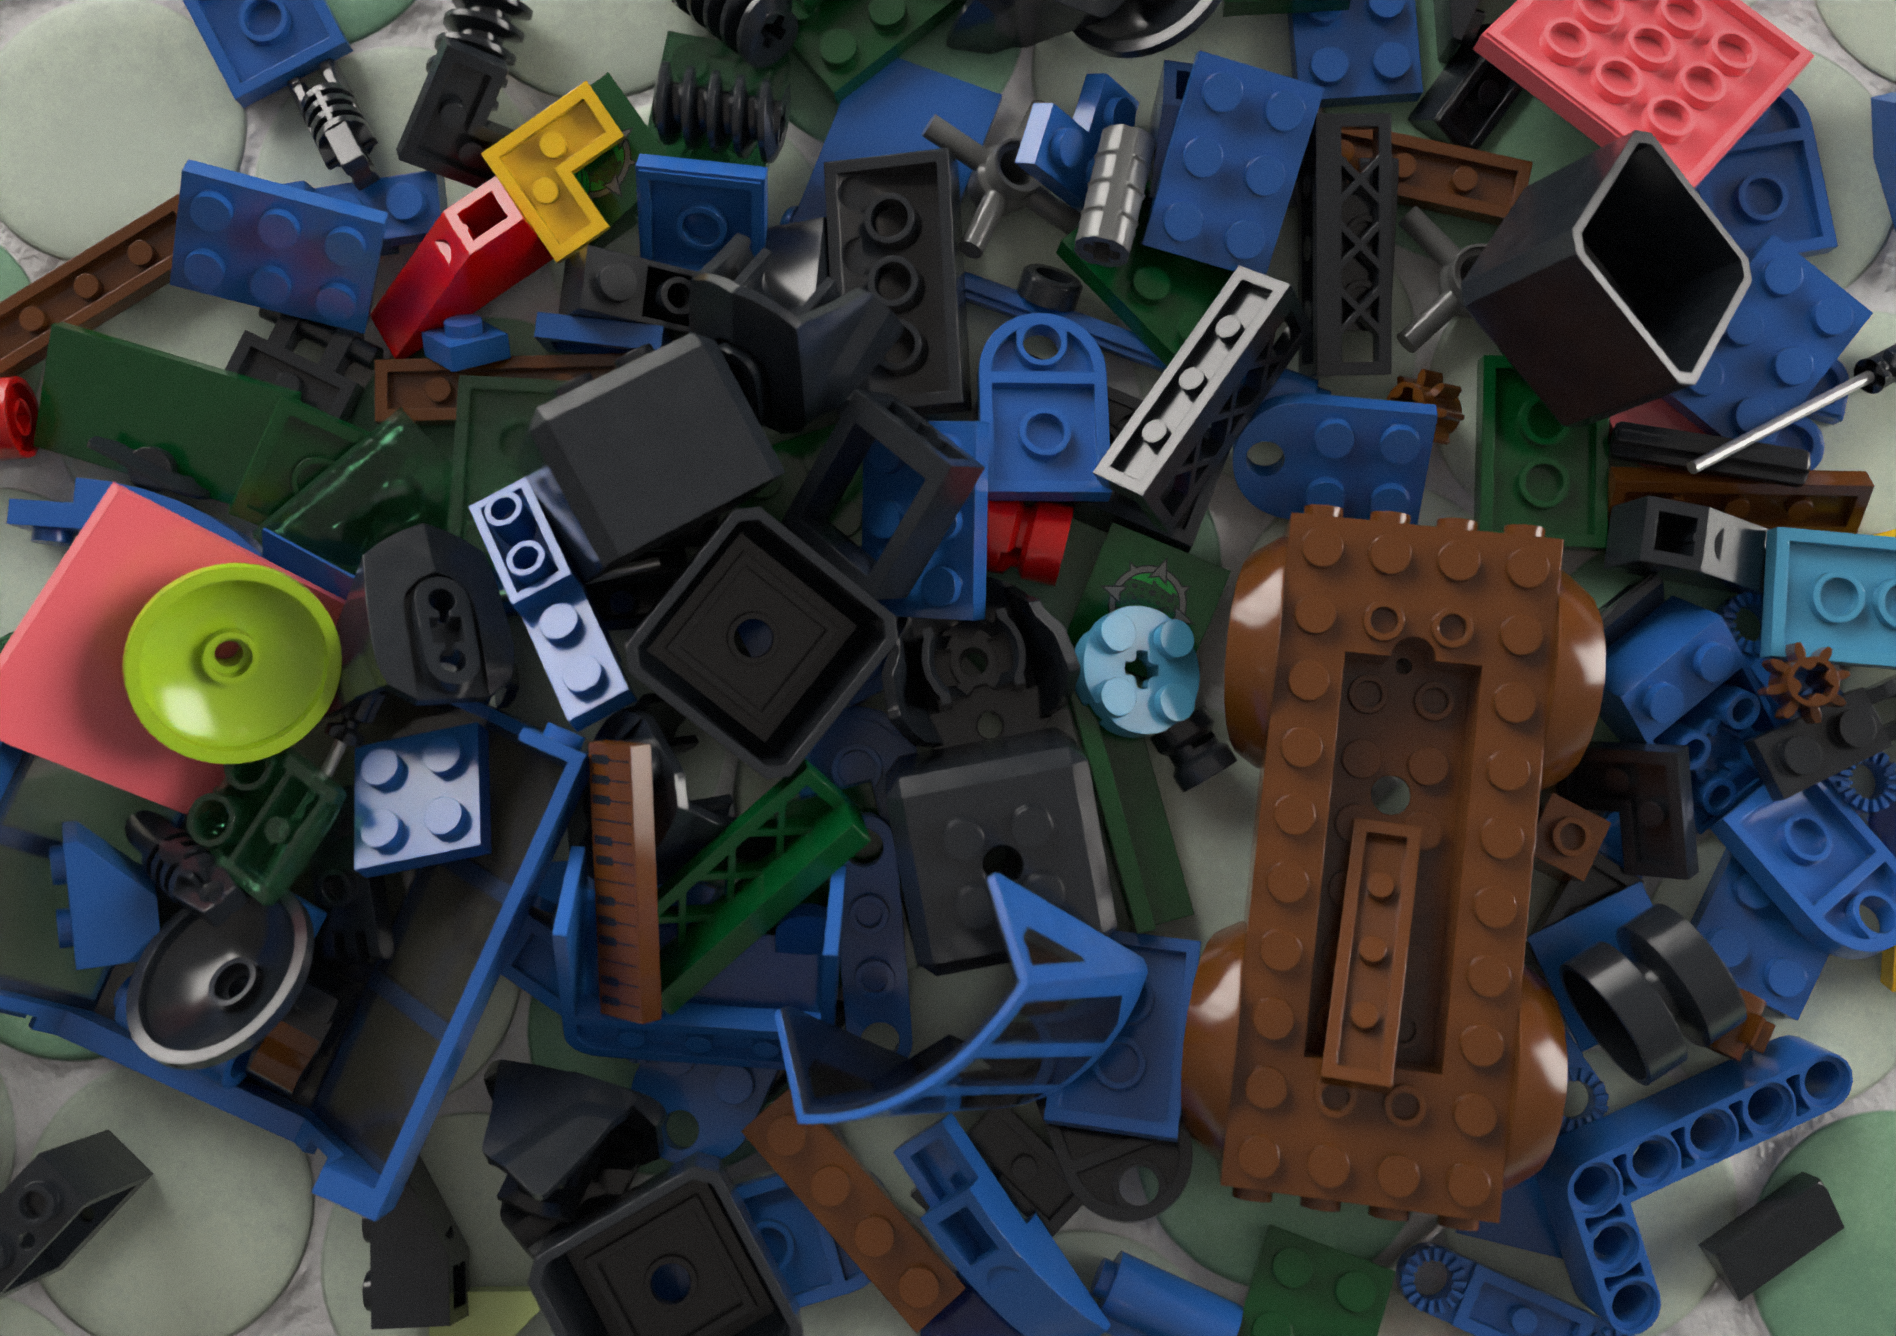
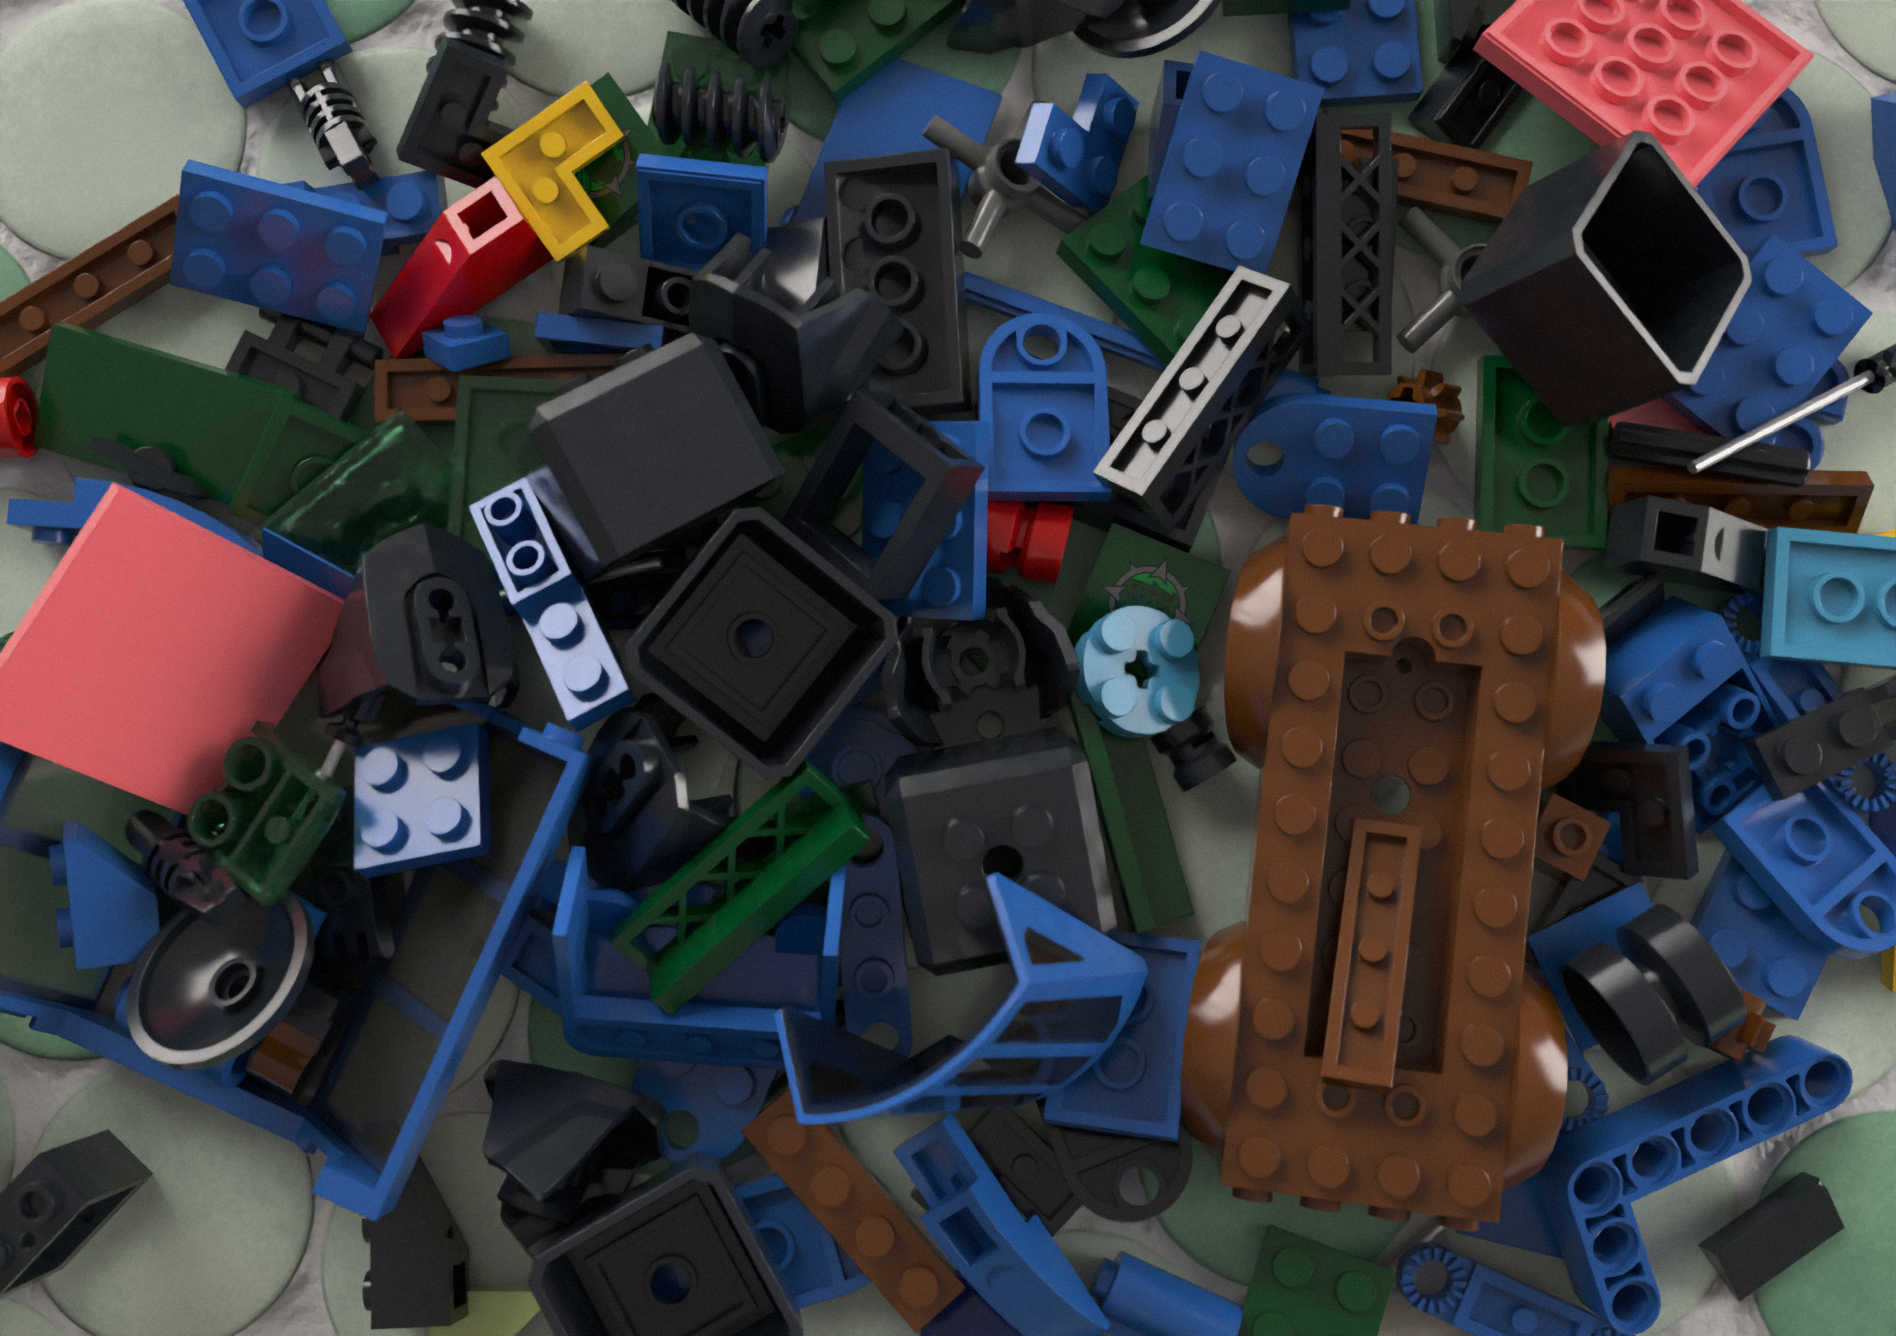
(239, 704): lime dish -> none
(625, 880): reddish brown tile -> none
(1049, 287): black tile -> none
(1114, 195): dark grey axle -> none
(1822, 678): reddish brown gear -> none

